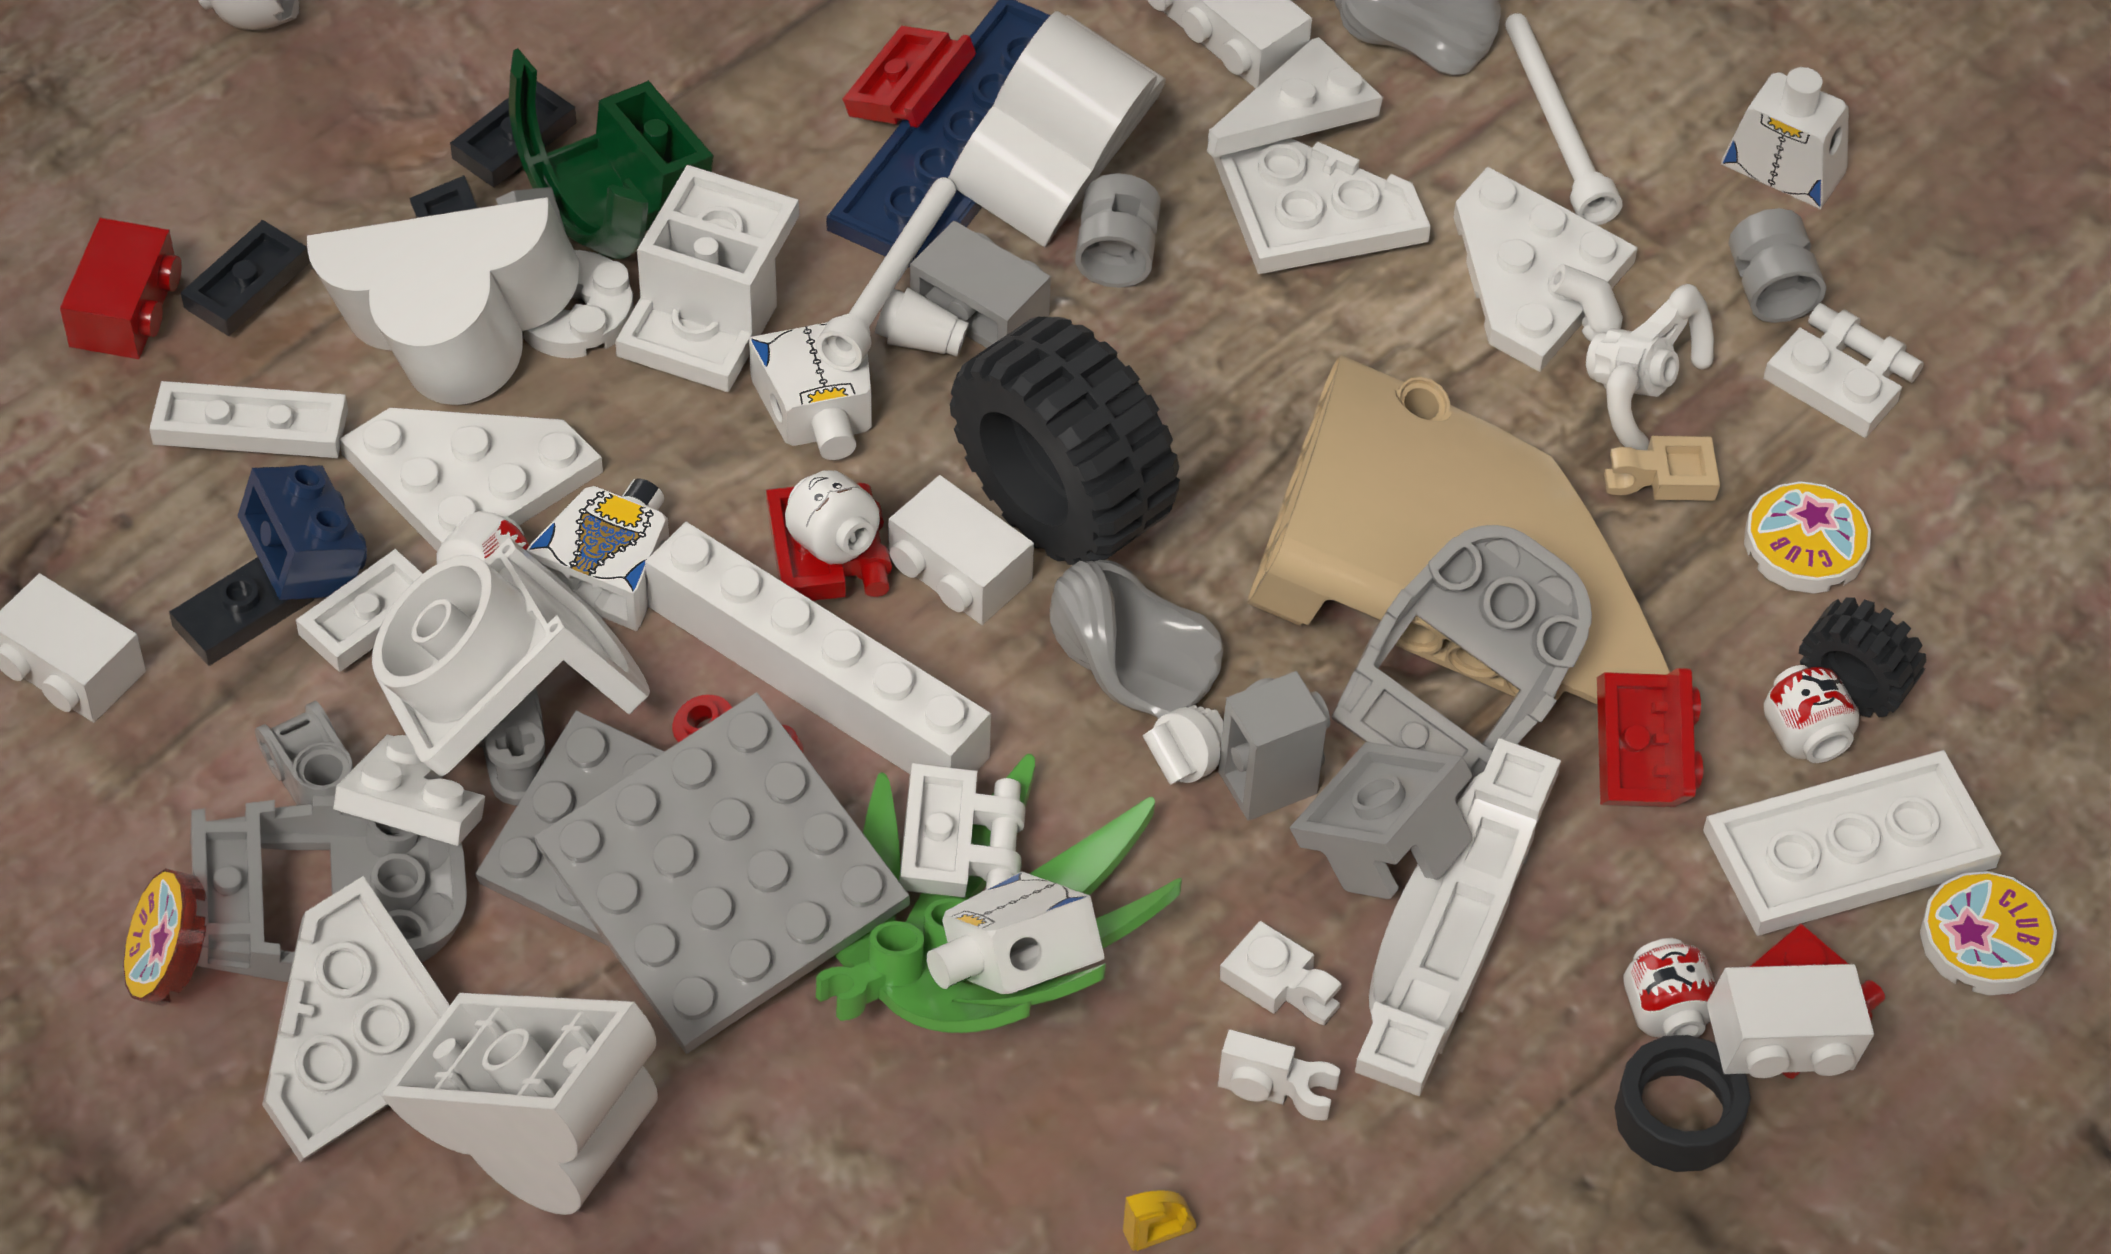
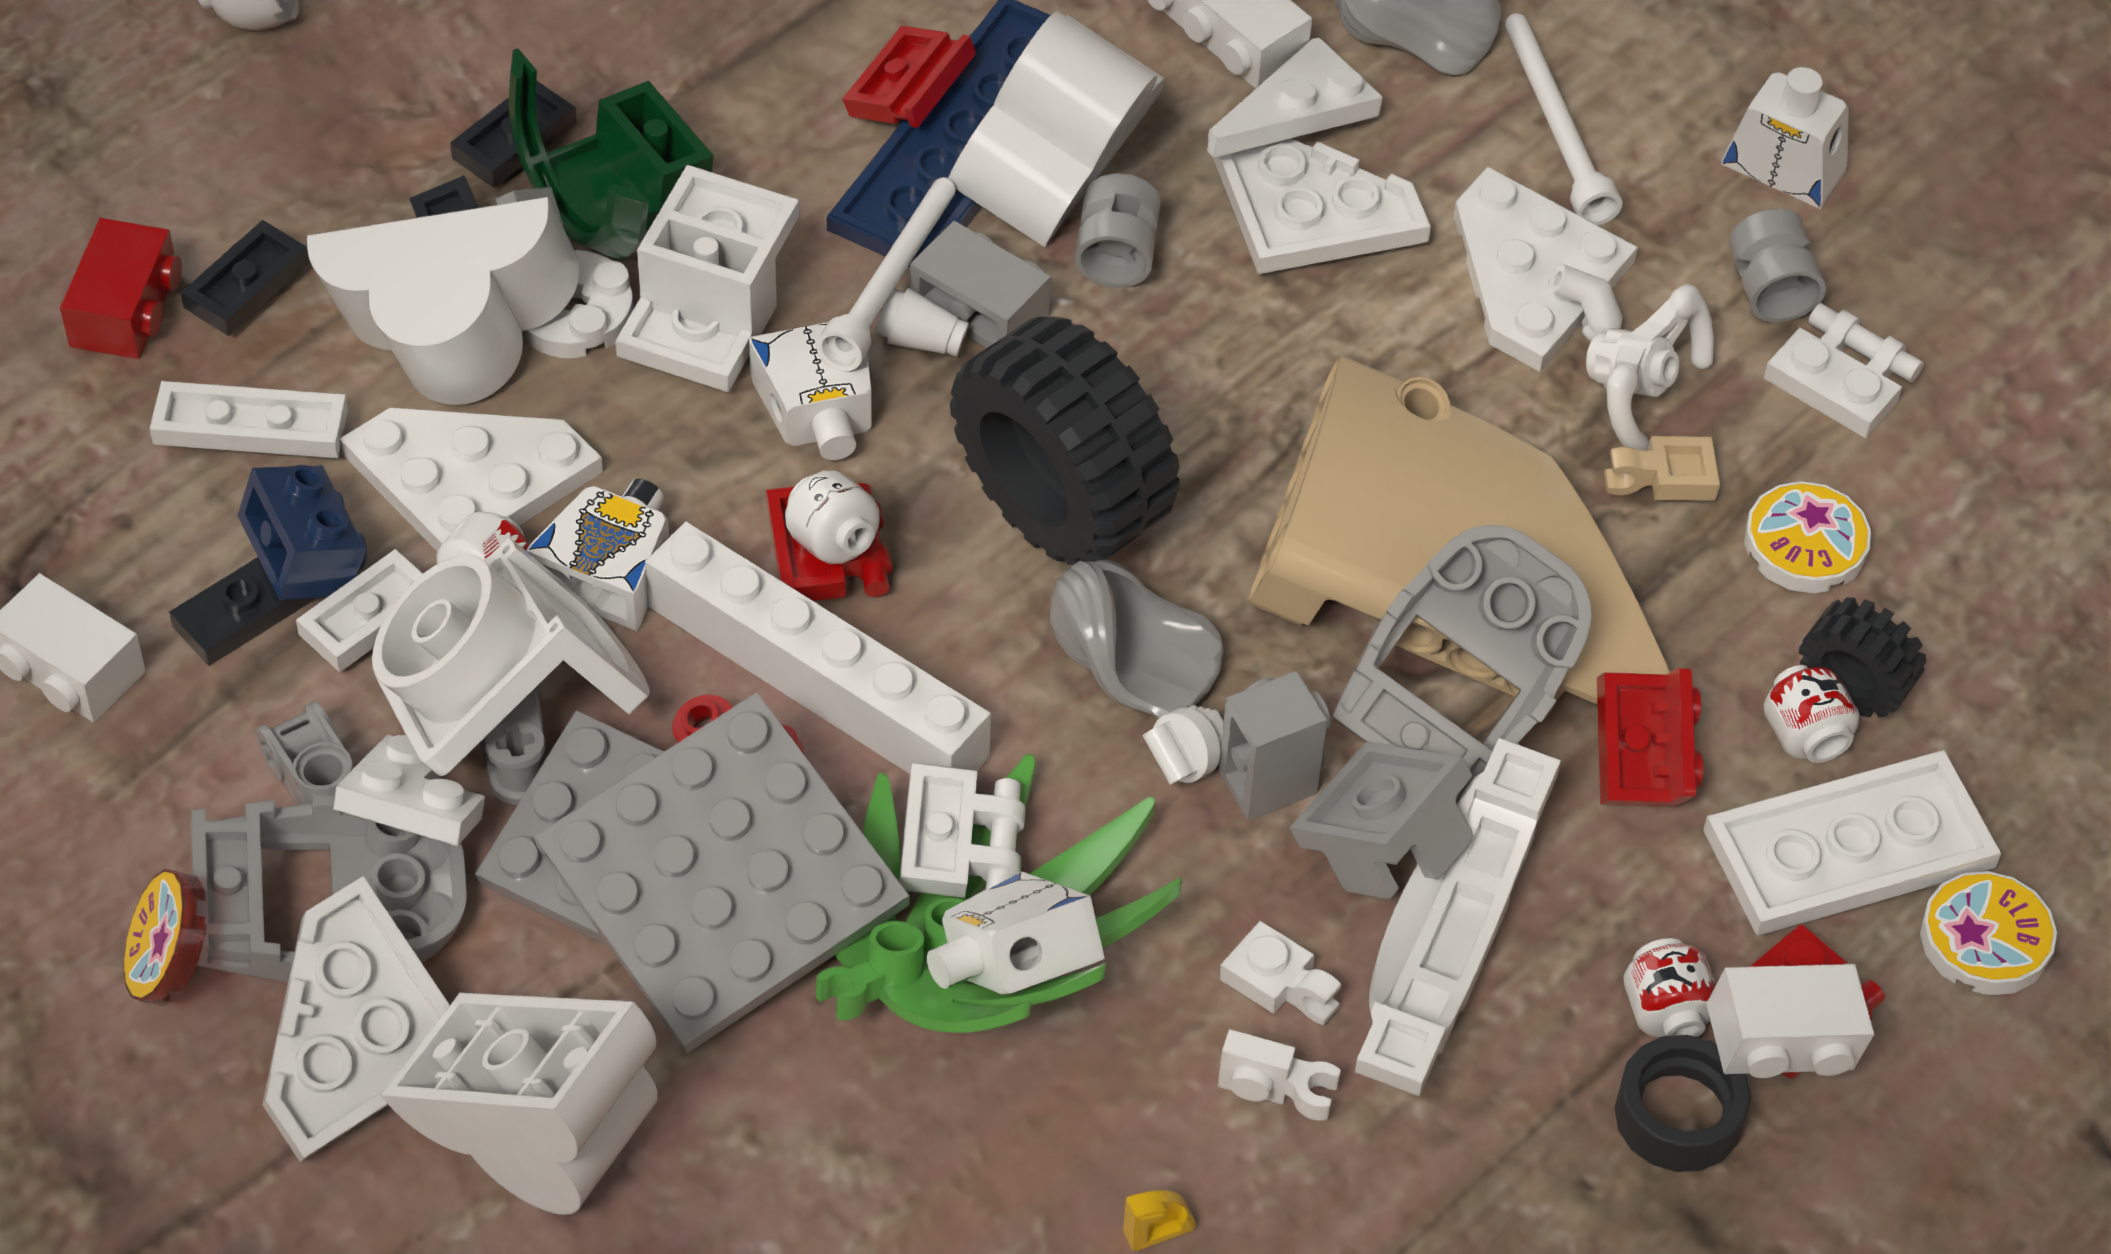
(960, 550): white brick -> none

